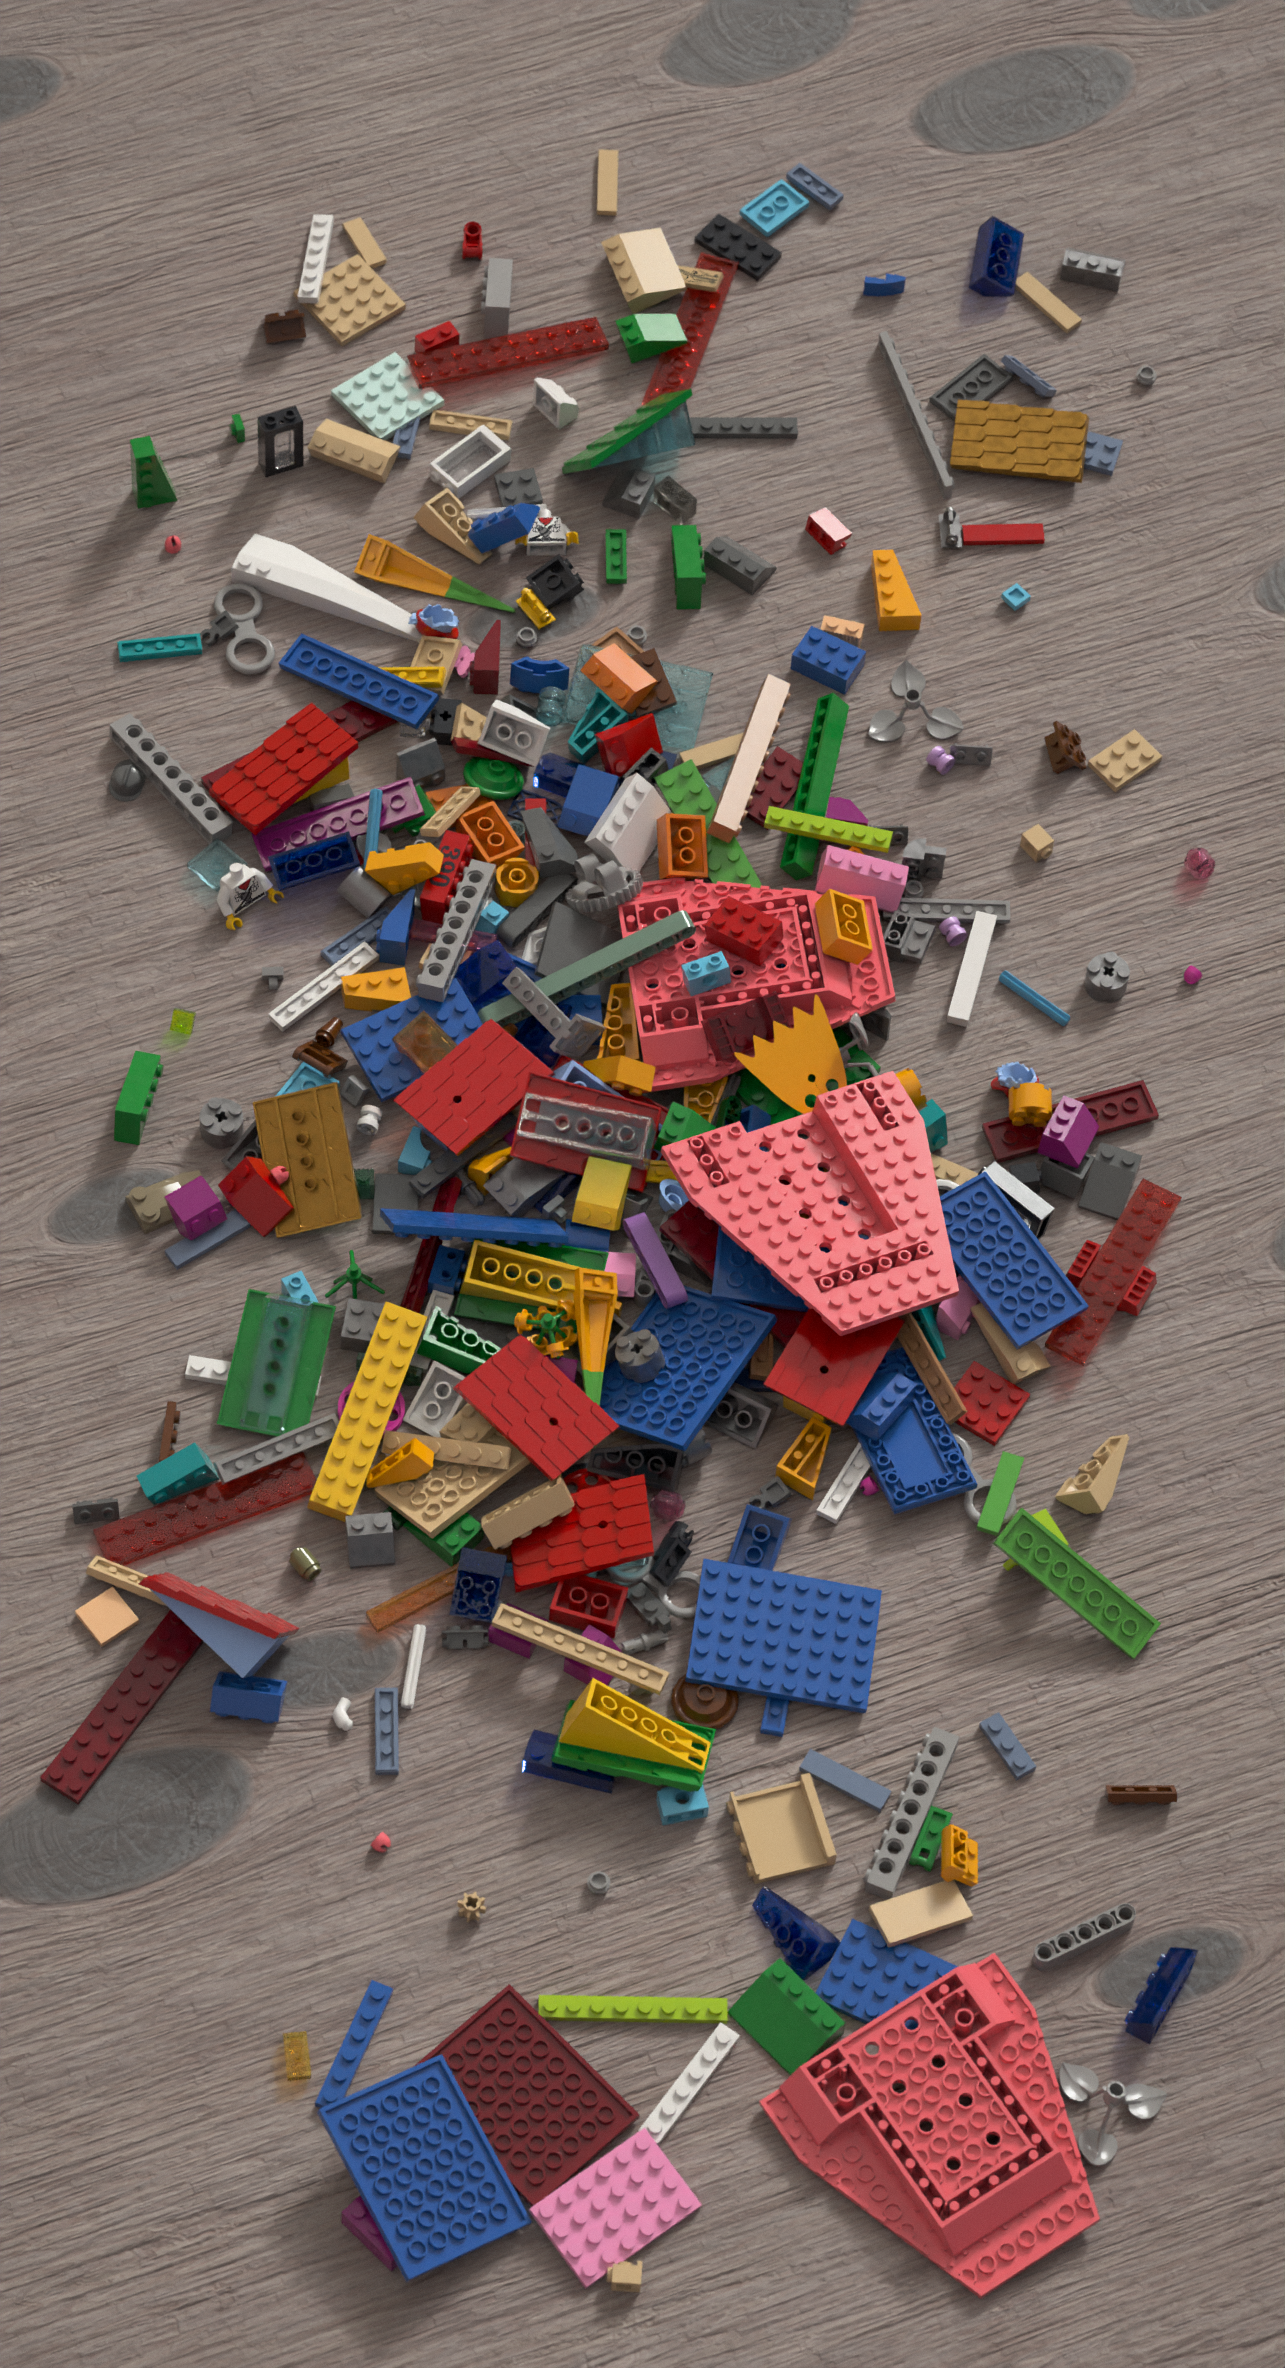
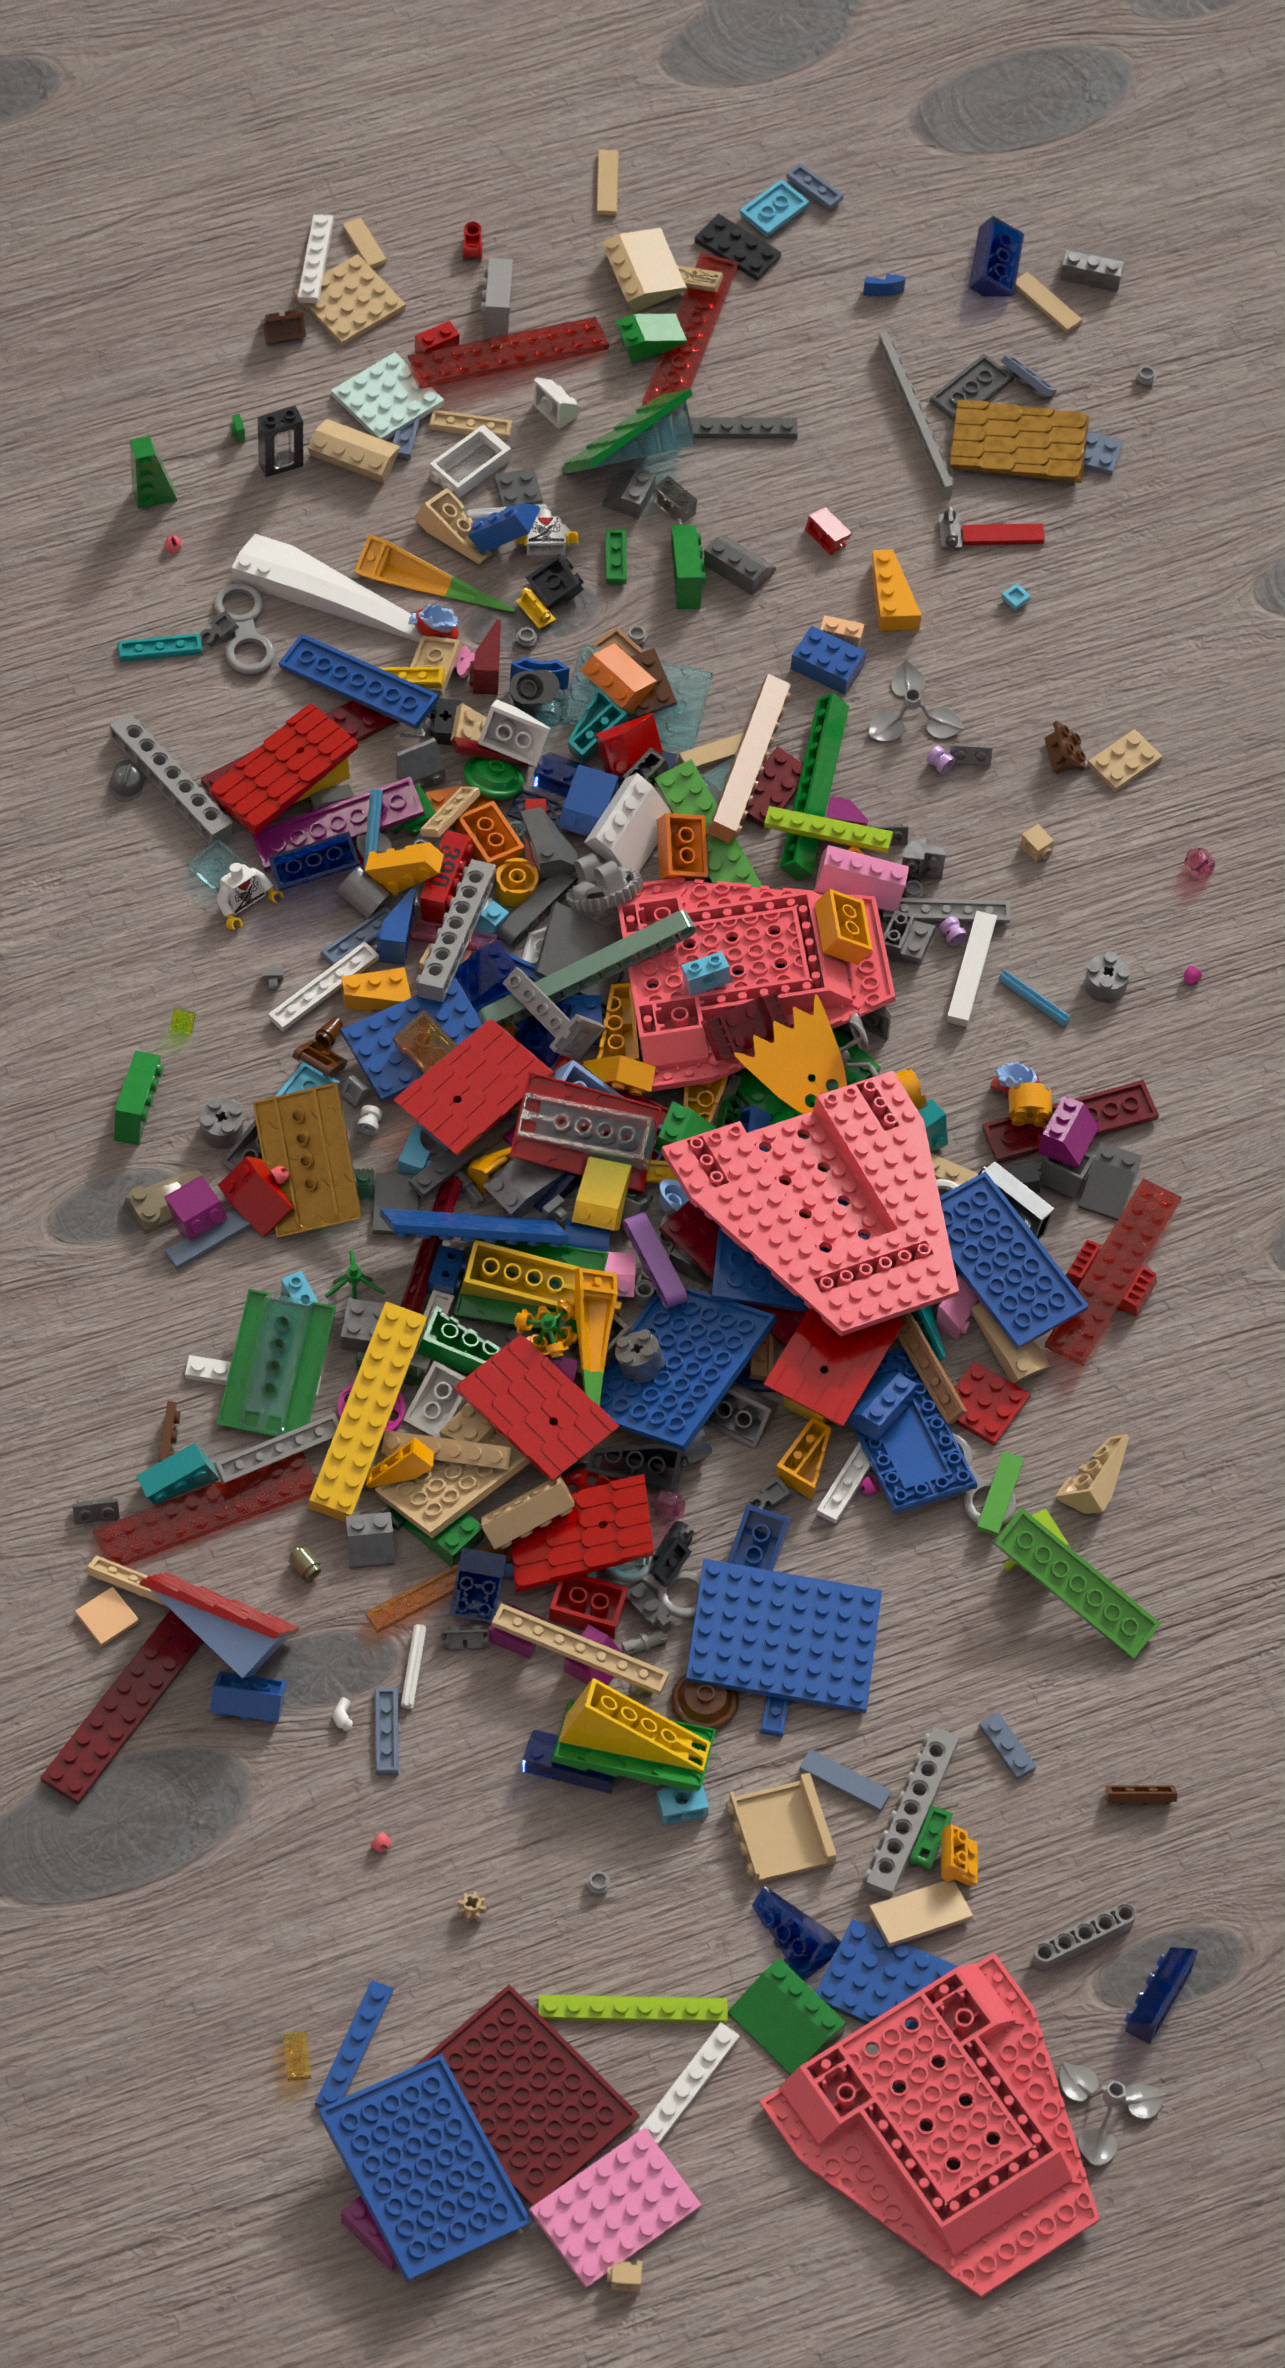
(534, 686): none -> dark grey piece
(744, 931): red brick -> none

